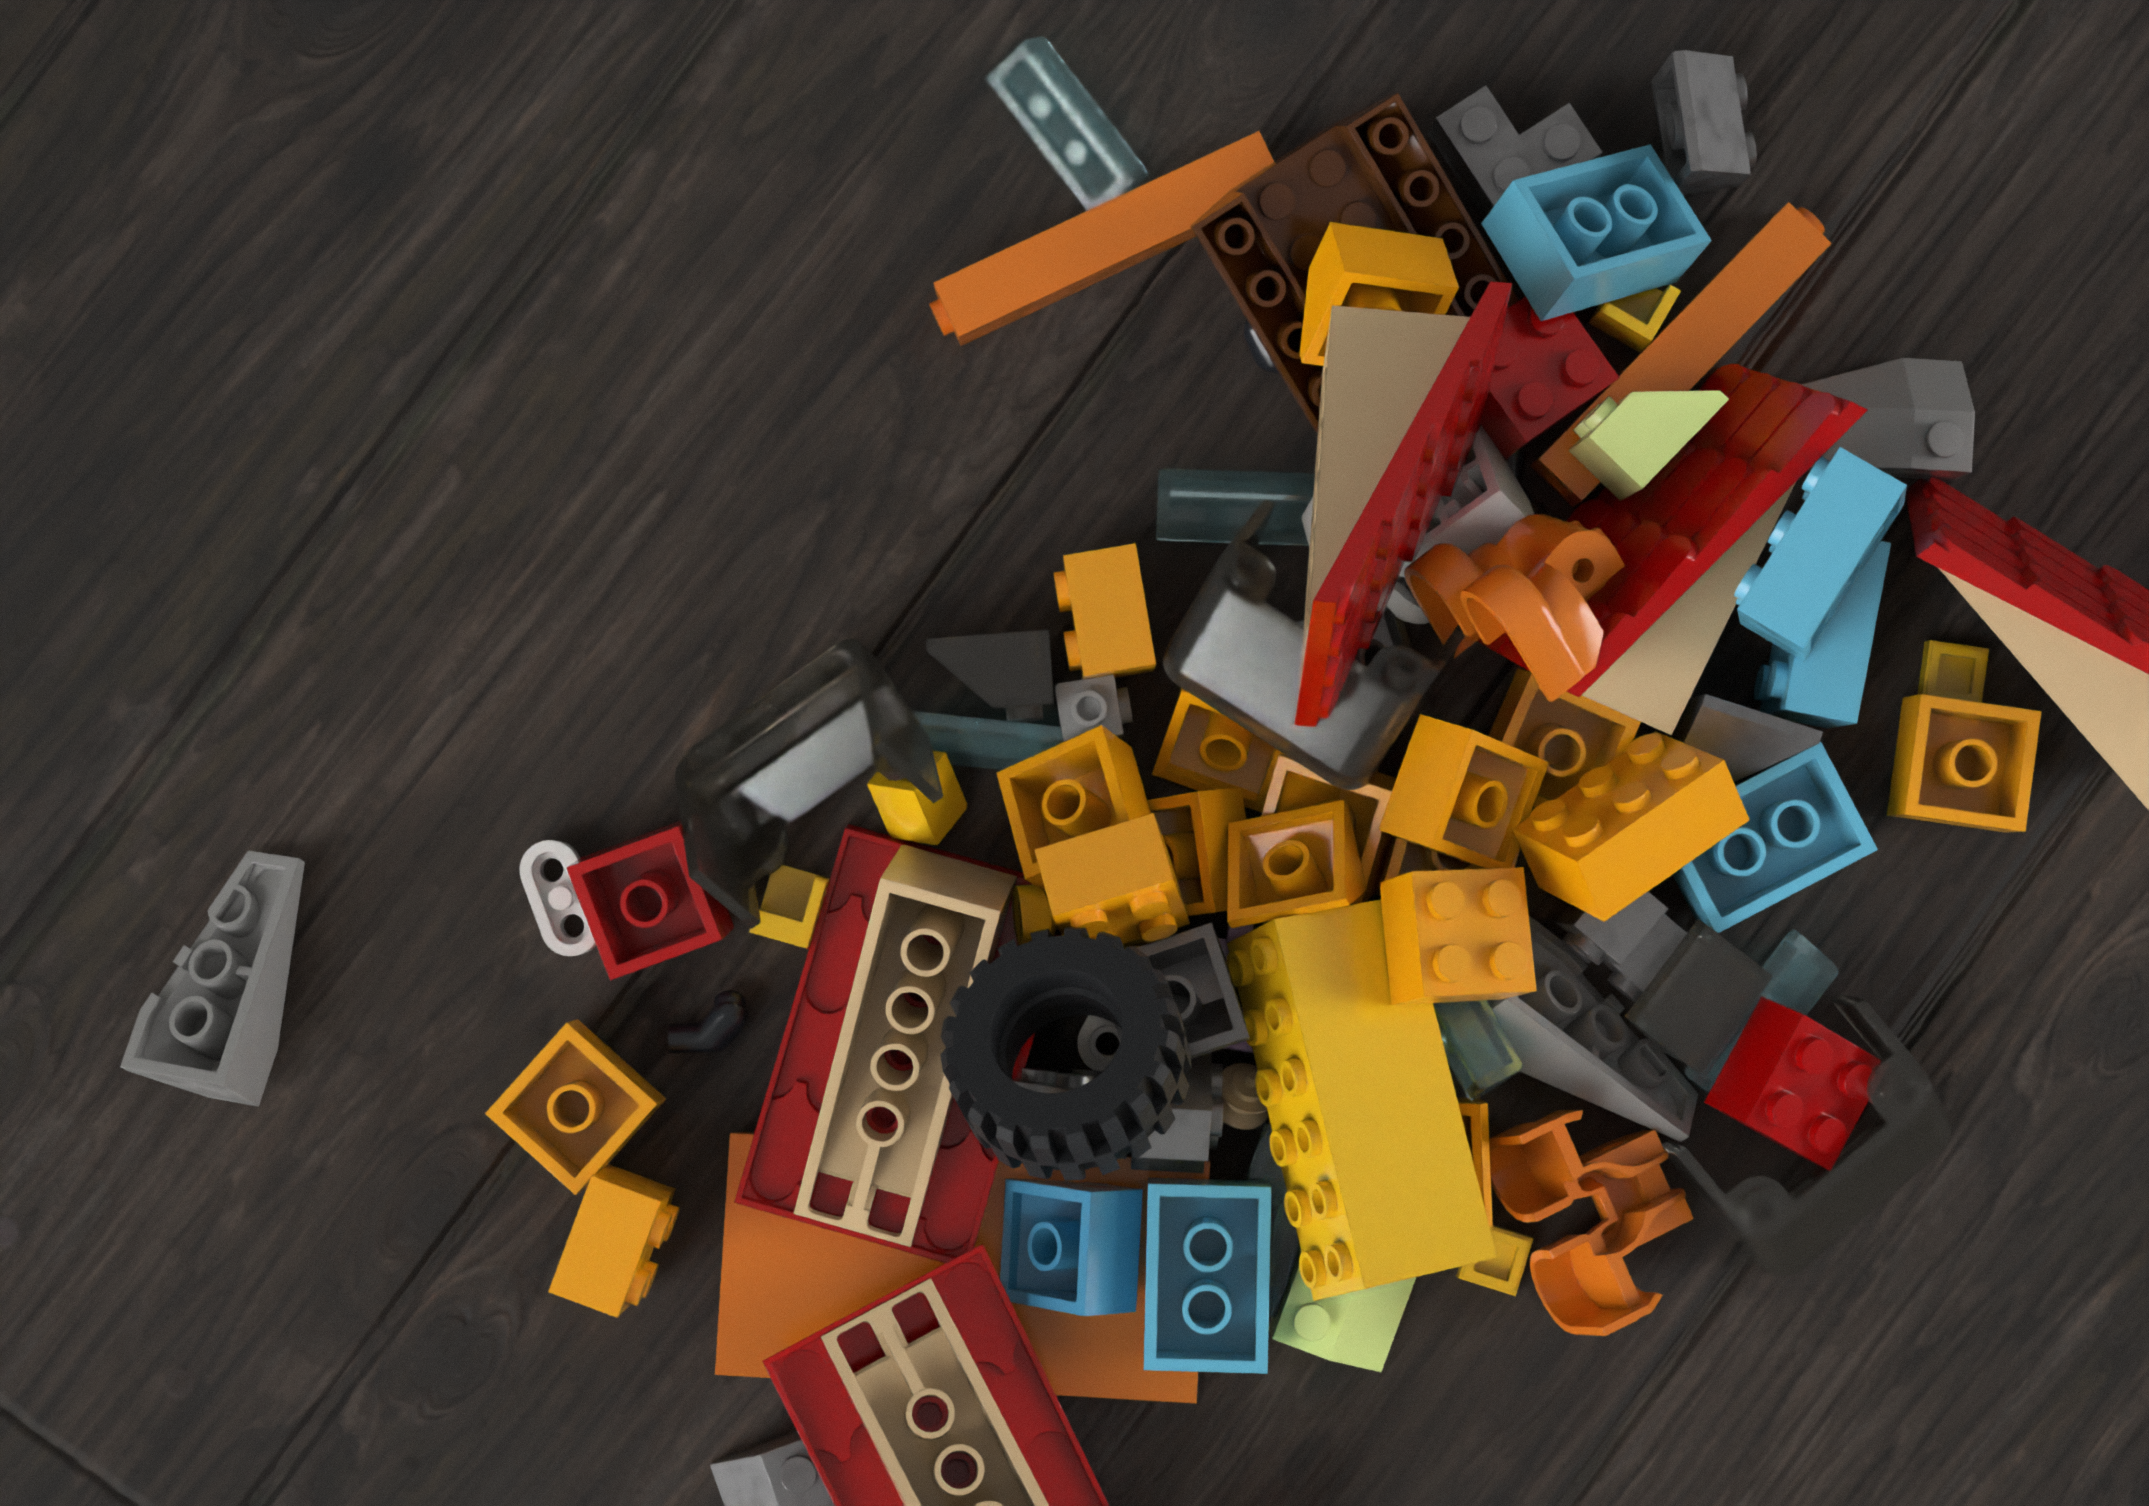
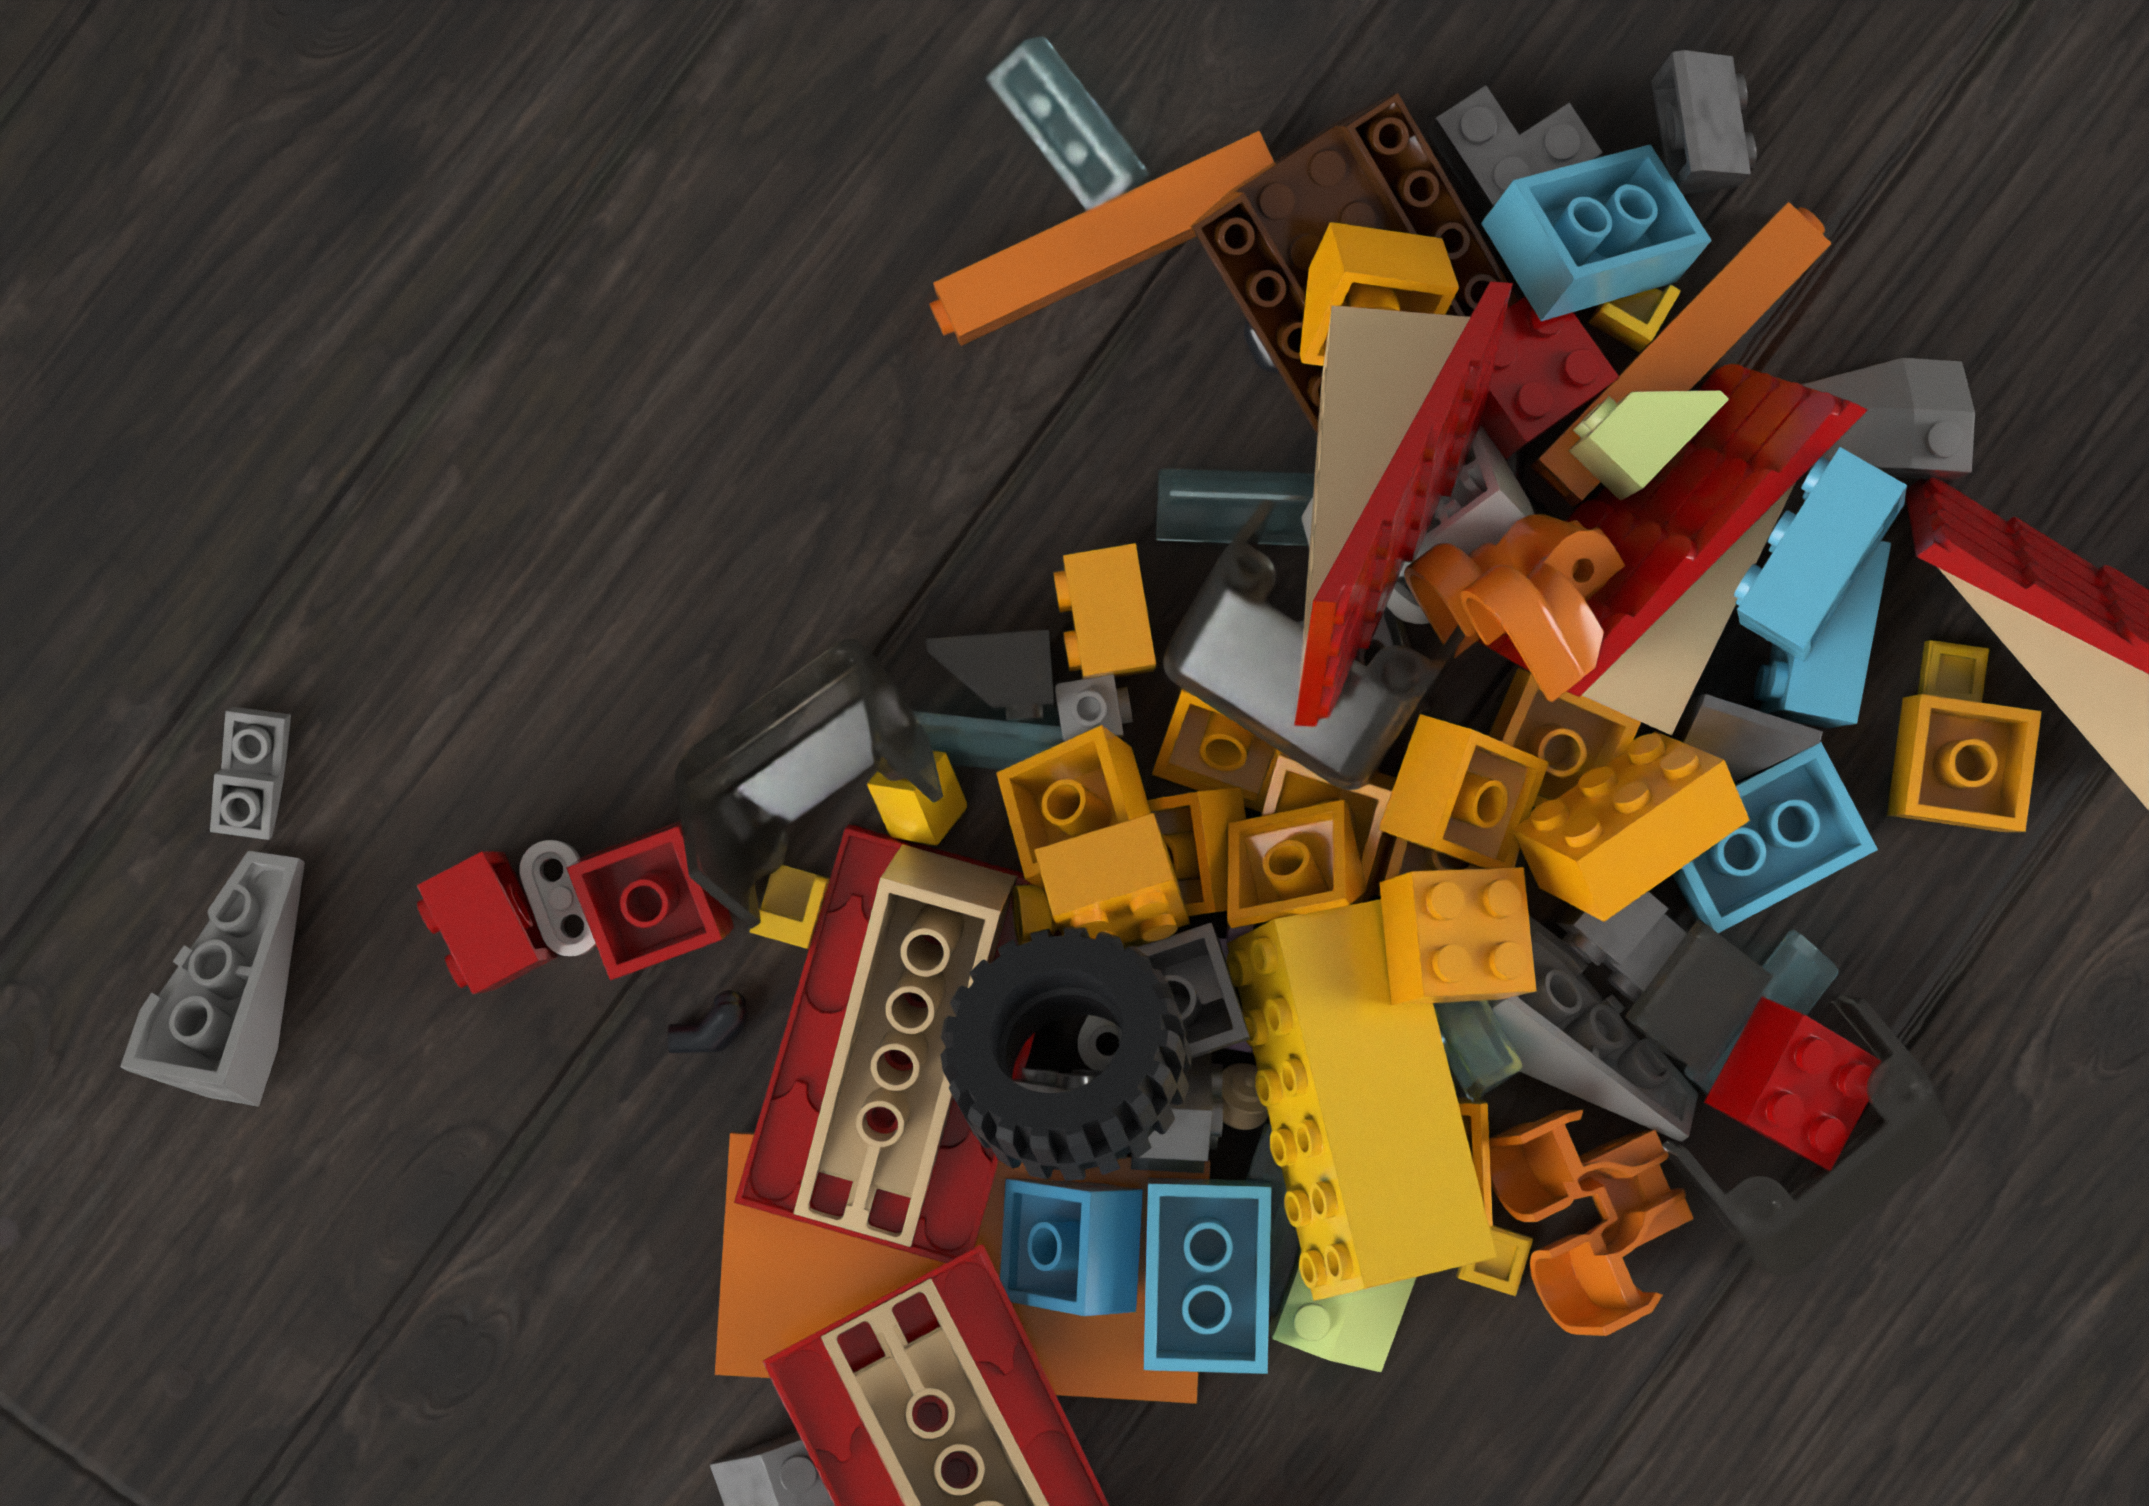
(250, 773): none -> light grey slope
(484, 922): none -> red brick
(575, 1106): light orange brick -> none
(613, 1241): light orange brick -> none

